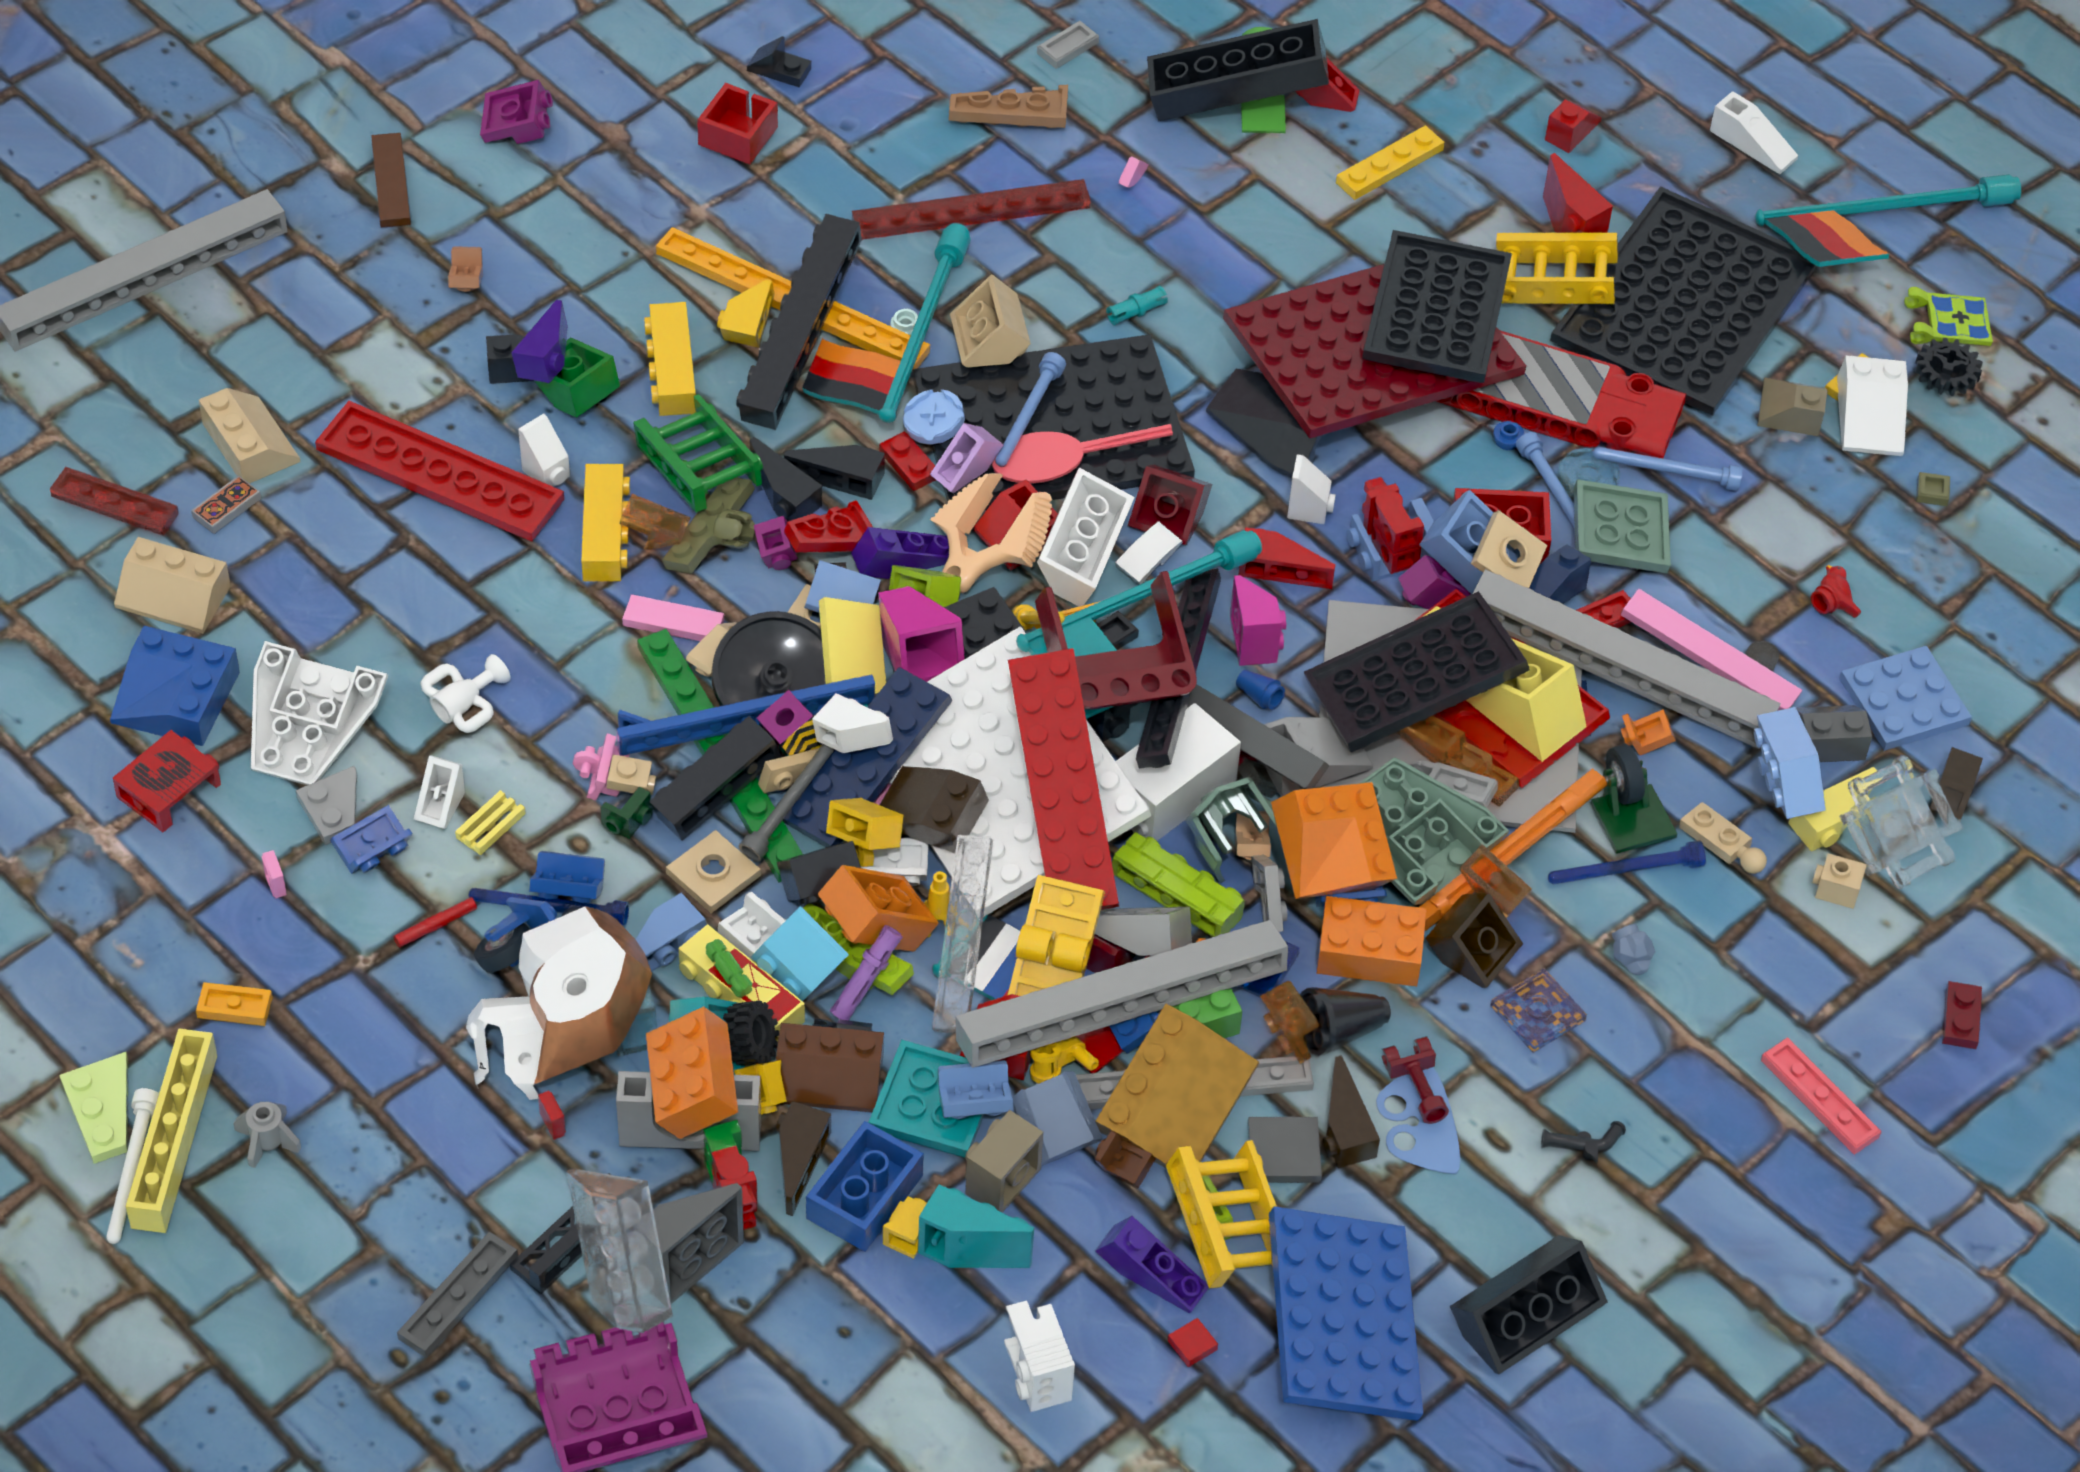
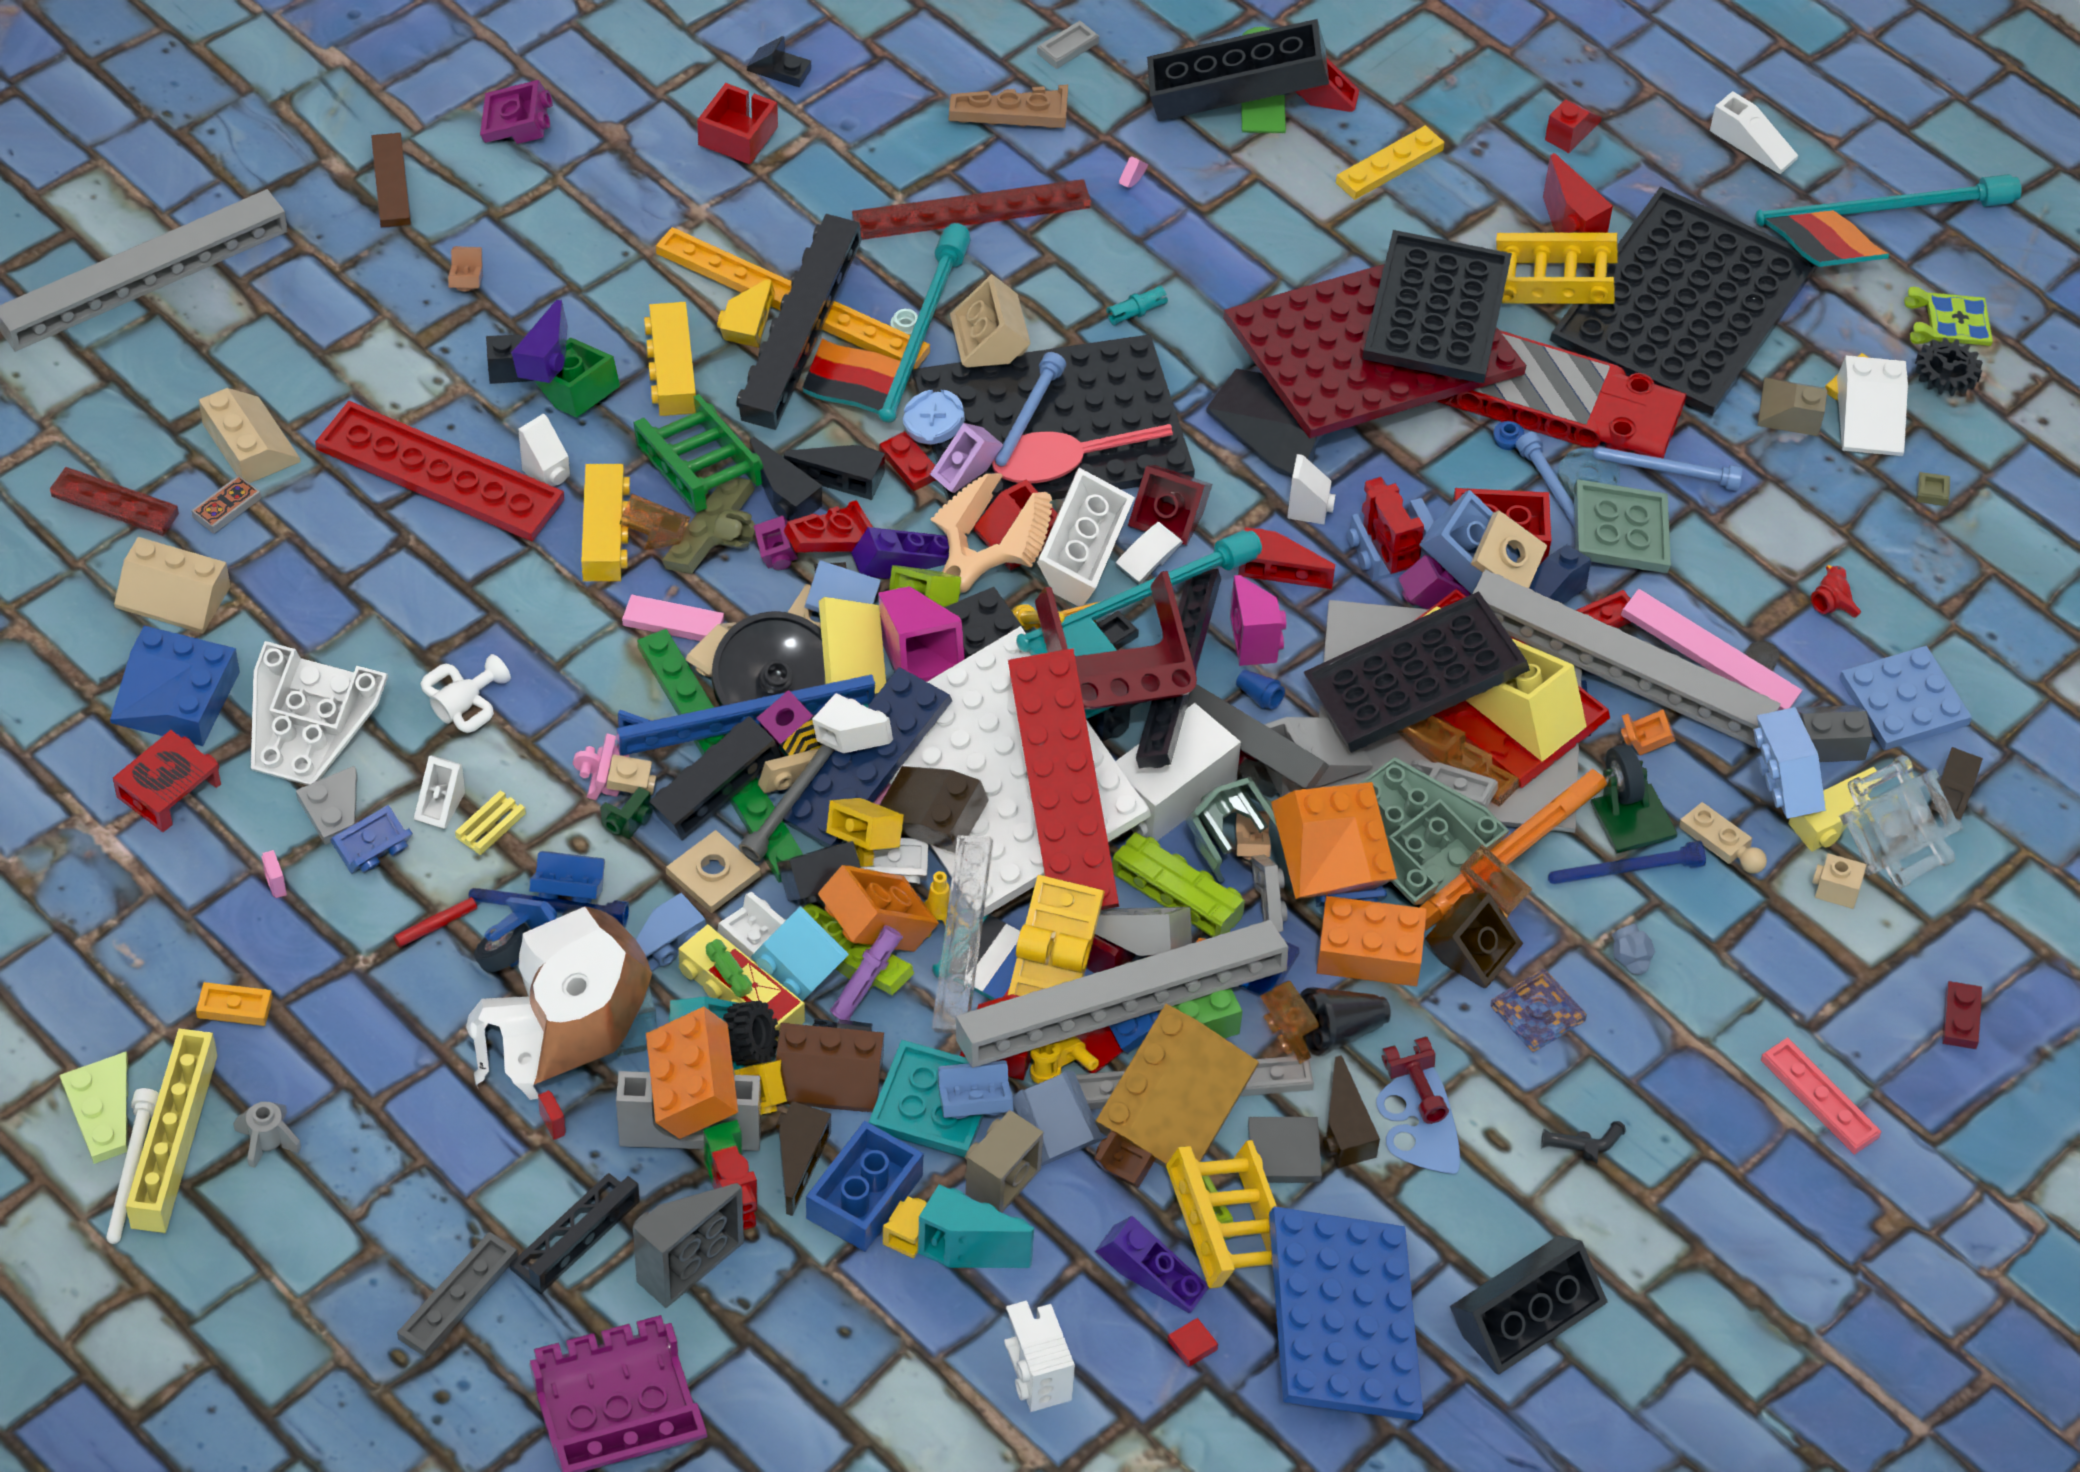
(620, 1249): clear slope -> none

